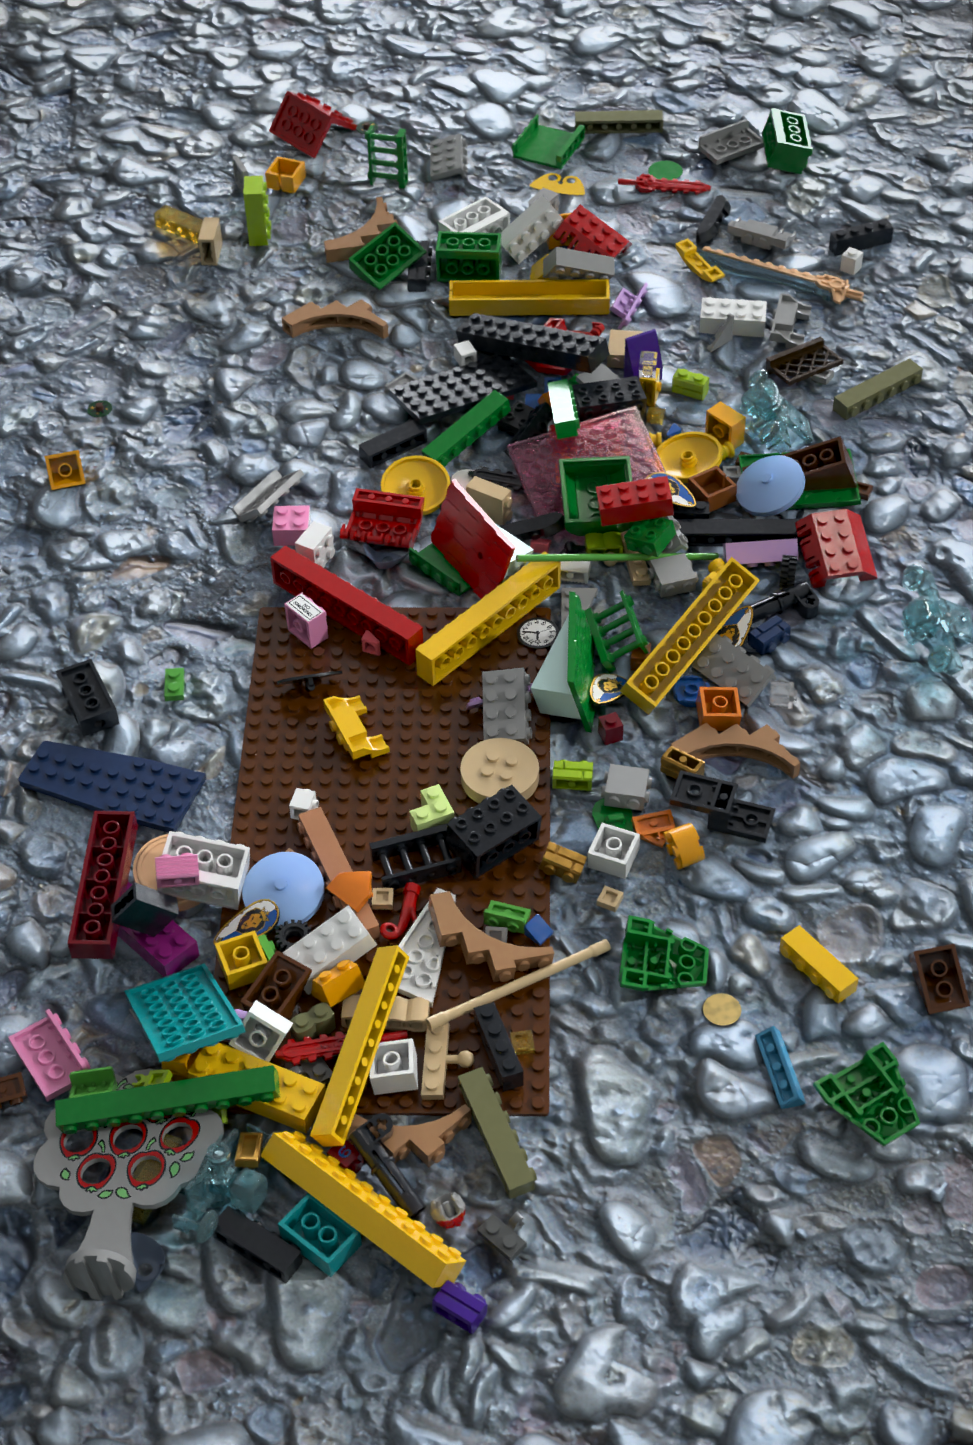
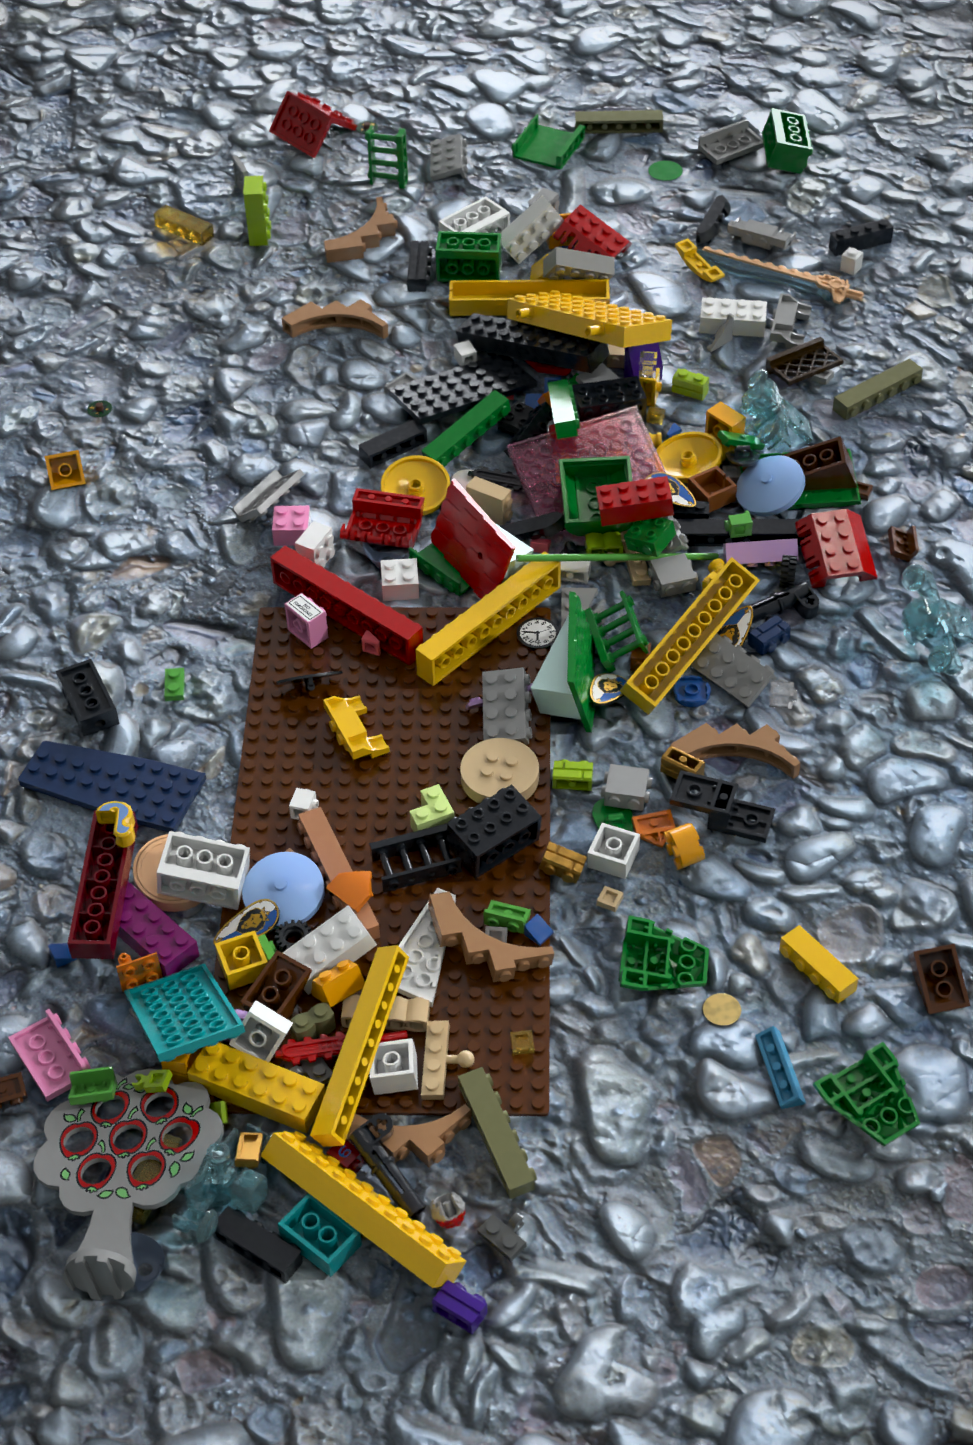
(60, 954): none -> blue slope
(122, 816): none -> yellow animal
(137, 971): none -> orange hinge
(144, 909): black brick -> none
(167, 1099): green brick -> none
(177, 870): bright pink brick -> none
(210, 241): tan brick -> none
(285, 174): light orange piece -> none
(382, 898): tan plate -> none
(386, 256): green slope -> none
(399, 579): none -> white brick
(408, 910): red plant -> none
(445, 1016): tan piece -> none
(498, 1047): black brick -> none
(565, 188): yellow piece -> none
(590, 319): none -> yellow brick
(610, 728): dark red brick -> none
(625, 304): lavender bracket -> none
(647, 183): red bar -> none
(718, 707): orange brick -> none
(737, 439): none -> green tile
(739, 525): none -> bright green brick
(743, 456): none -> black shield
(903, 543): none -> reddish brown bracket

